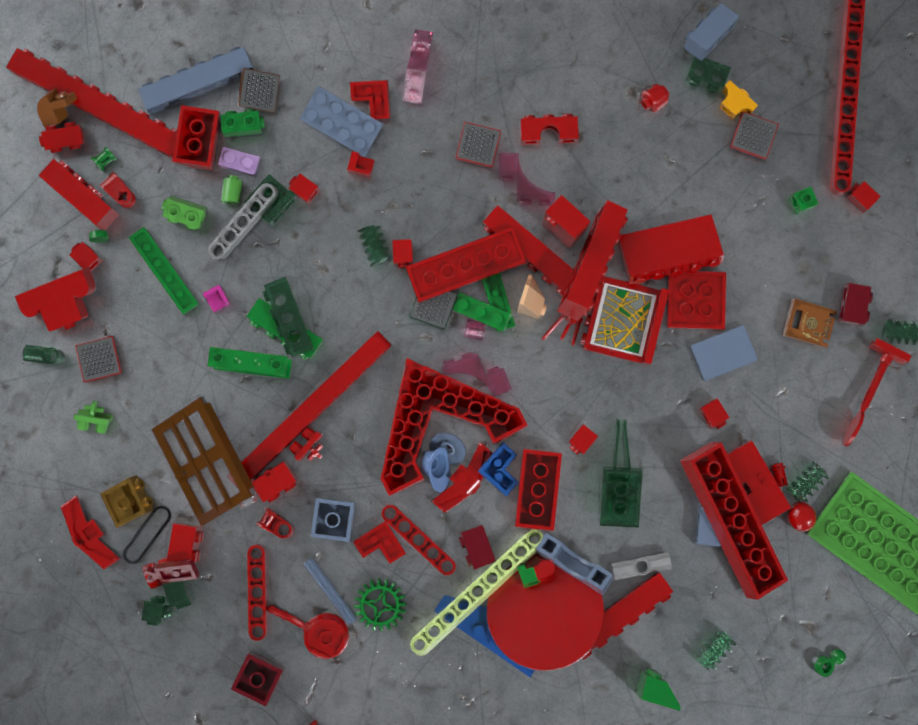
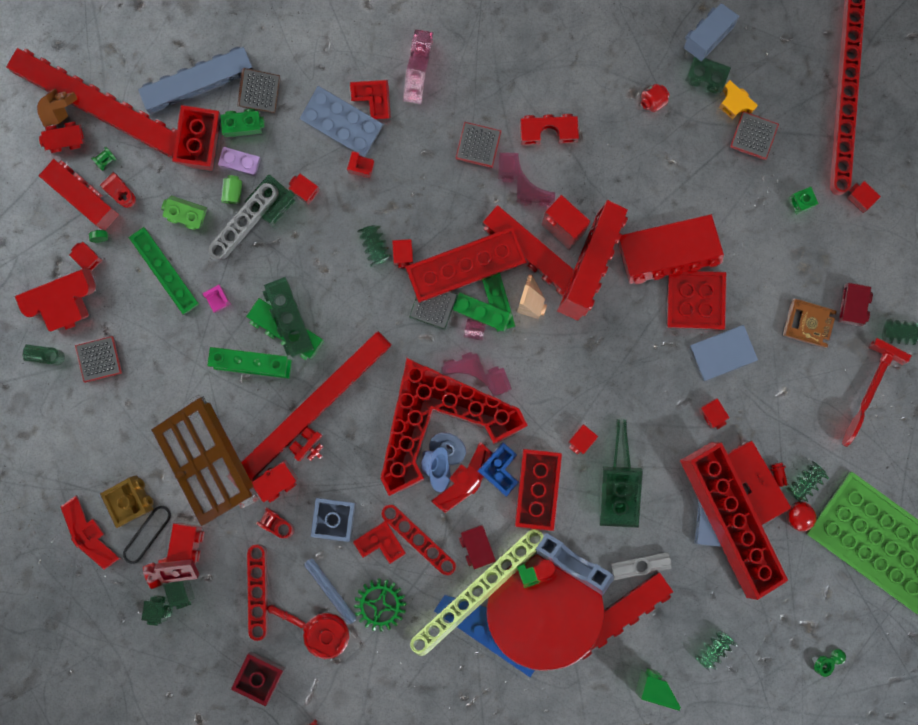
(93, 414): bright green hips -> none
(570, 321): red plant -> none
(625, 320): panel -> none

